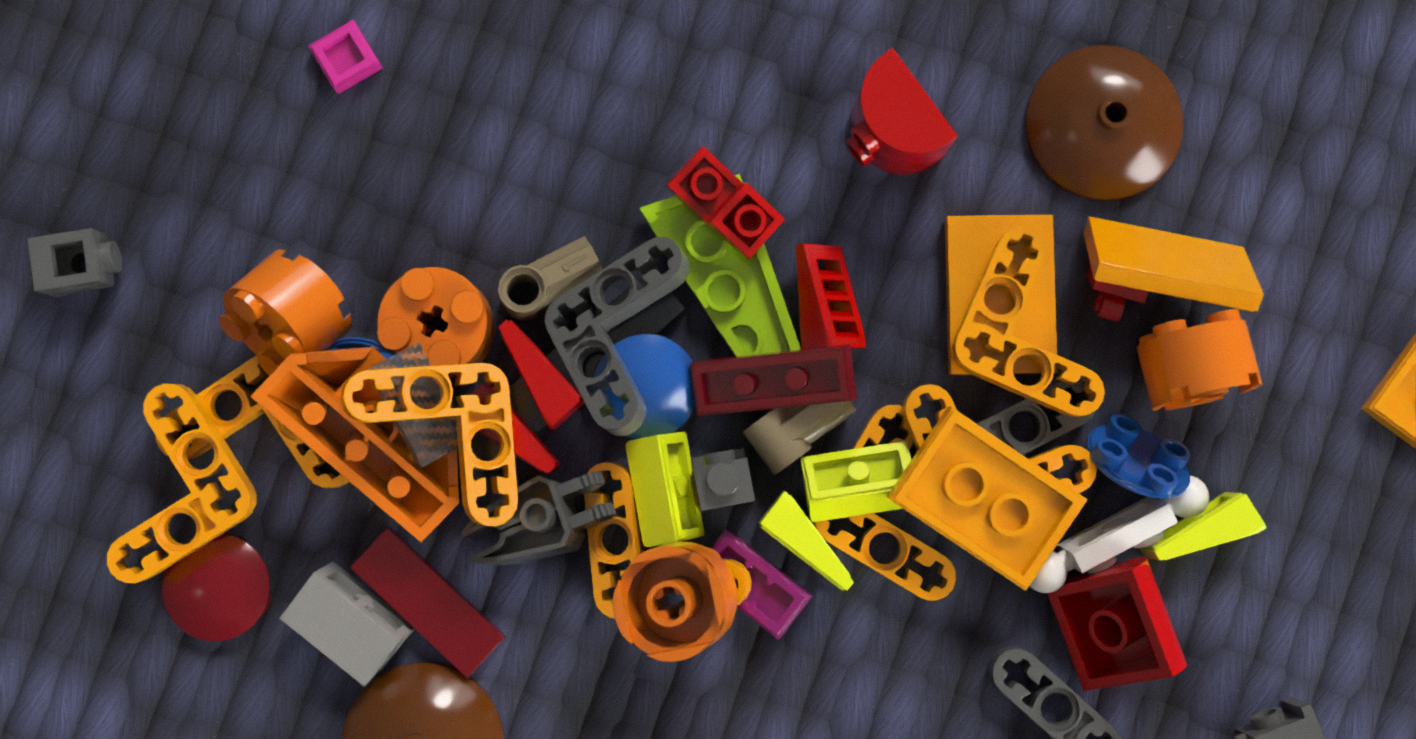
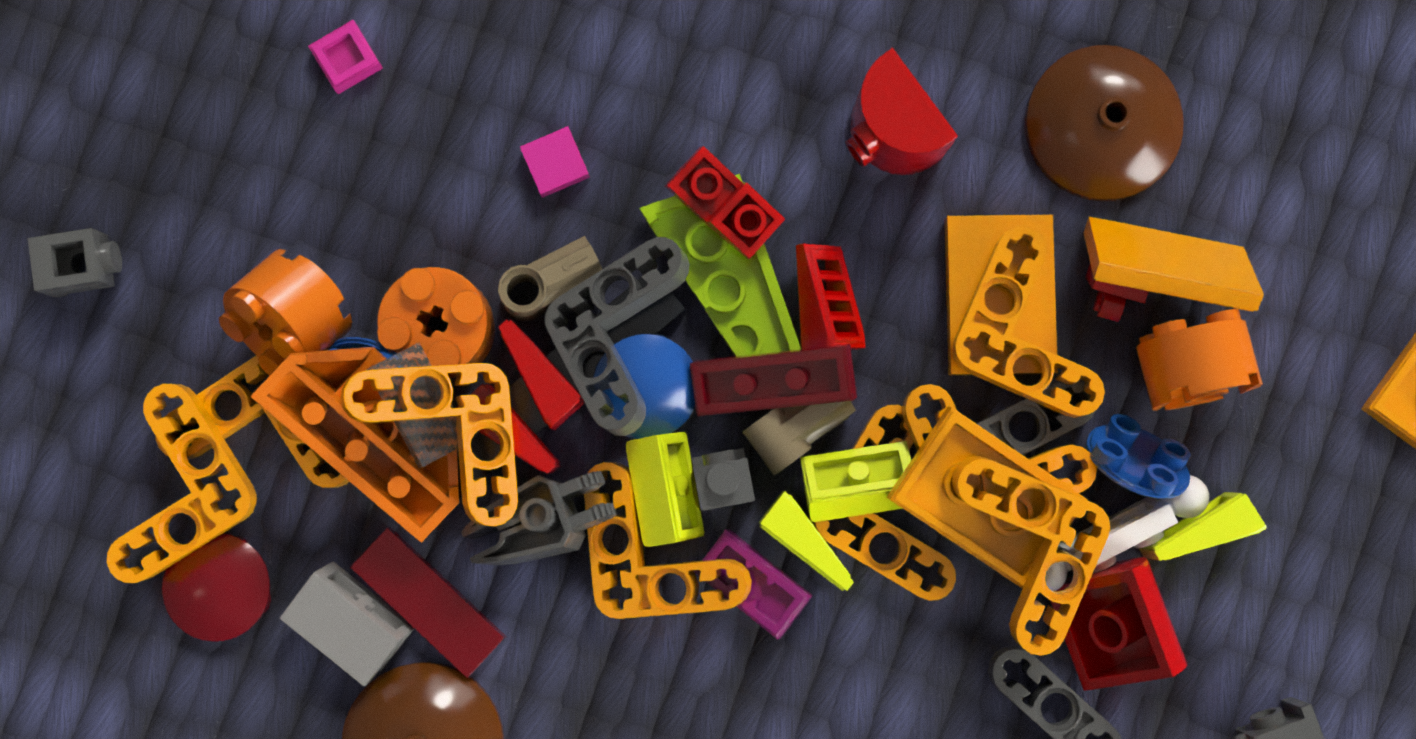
(554, 162): none -> dark pink tile
(666, 629): orange brick -> none
(1054, 527): none -> light orange beam

